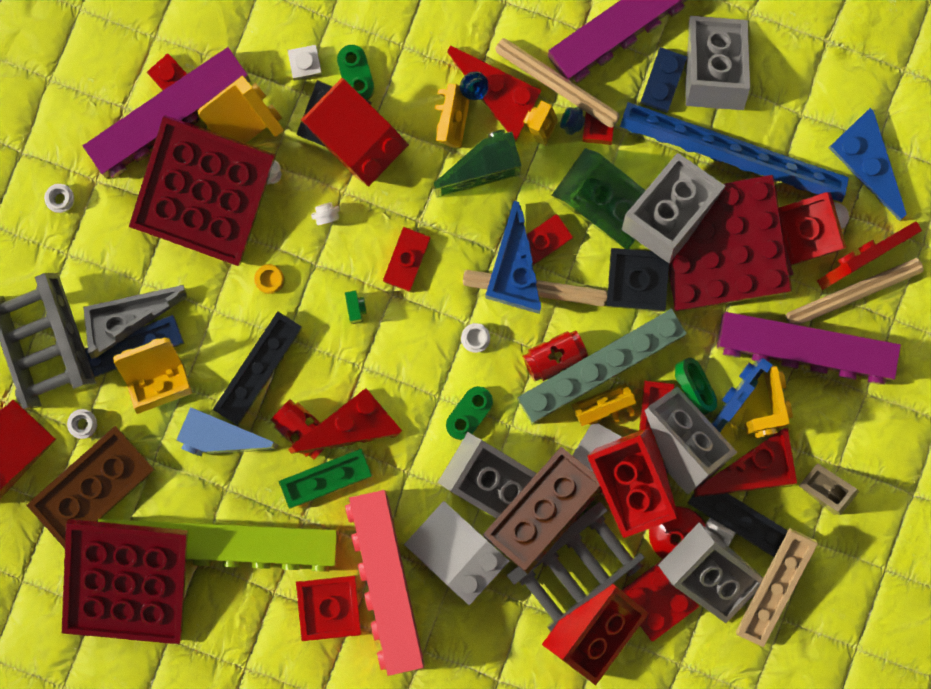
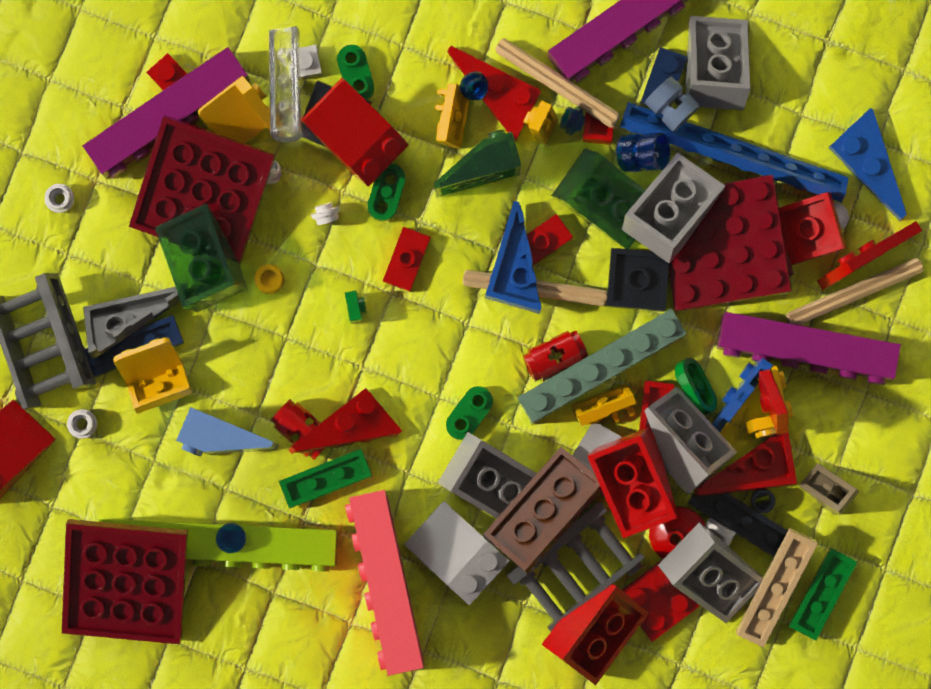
(91, 484): reddish brown plate -> none
(200, 259): none -> clear green slope
(231, 538): none -> plate
(257, 368): black plate -> none
(285, 84): none -> clear brick
(328, 608): red plate -> none
(386, 193): none -> green plate
(475, 338): white plate -> none
(643, 152): none -> clear blue wheel
(664, 96): none -> sand blue wheel
(763, 506): none -> black hinge
(772, 402): none -> red plate
(822, 594): none -> green plate

